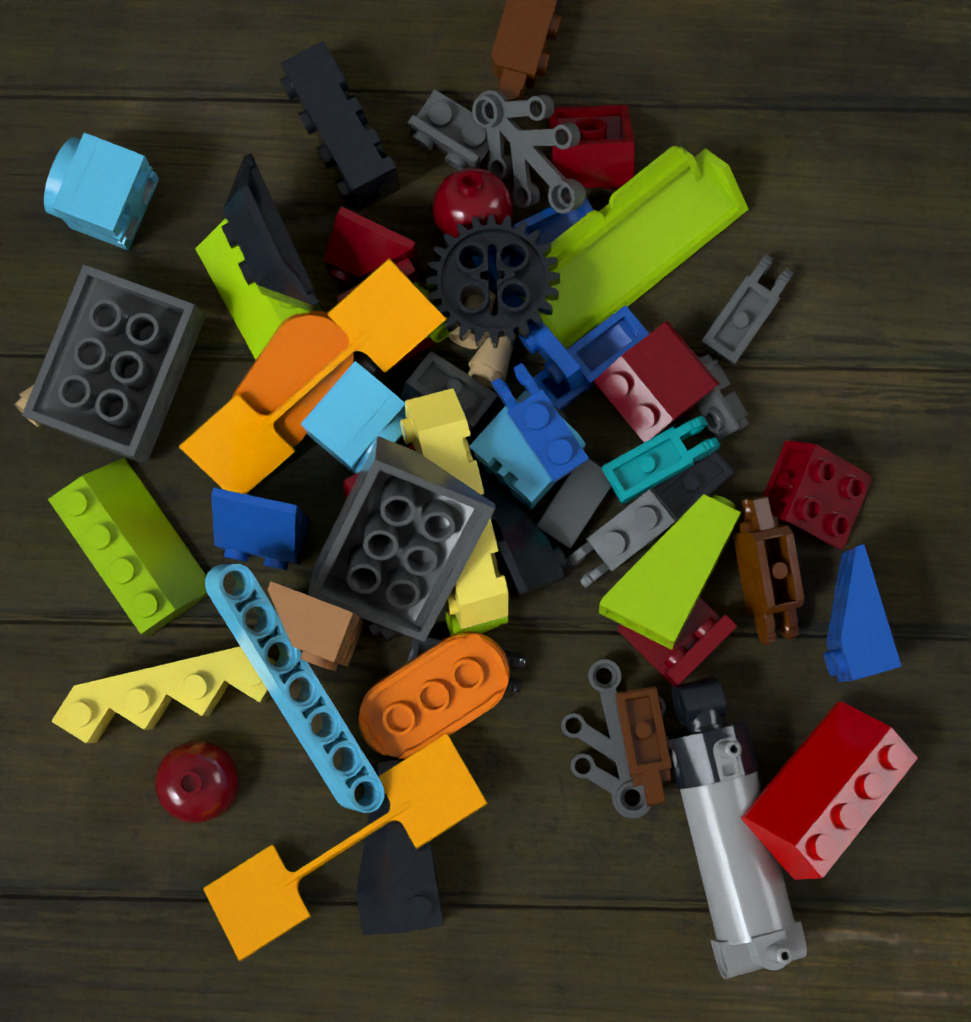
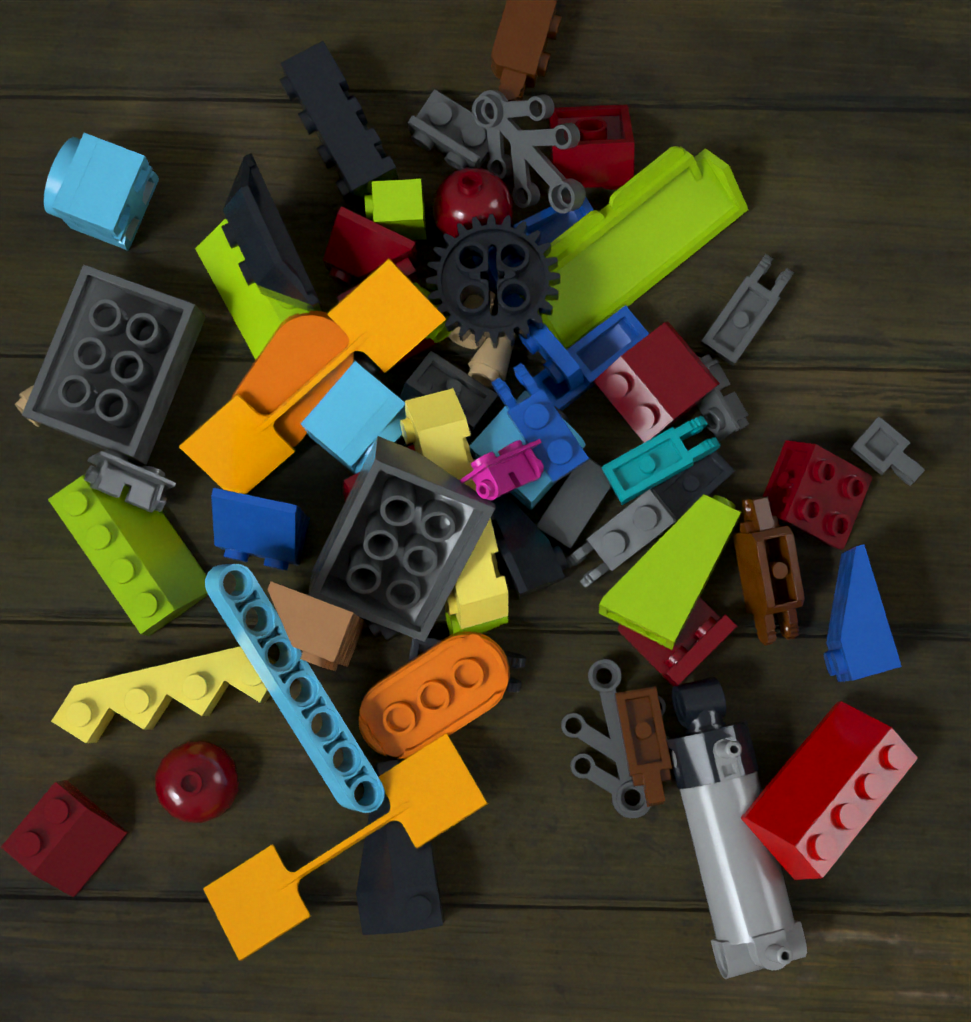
(64, 838): none -> dark red slope
(114, 472): none -> dark grey hinge
(398, 207): none -> lime brick
(510, 470): none -> dark pink hinge
(883, 448): none -> dark grey plate

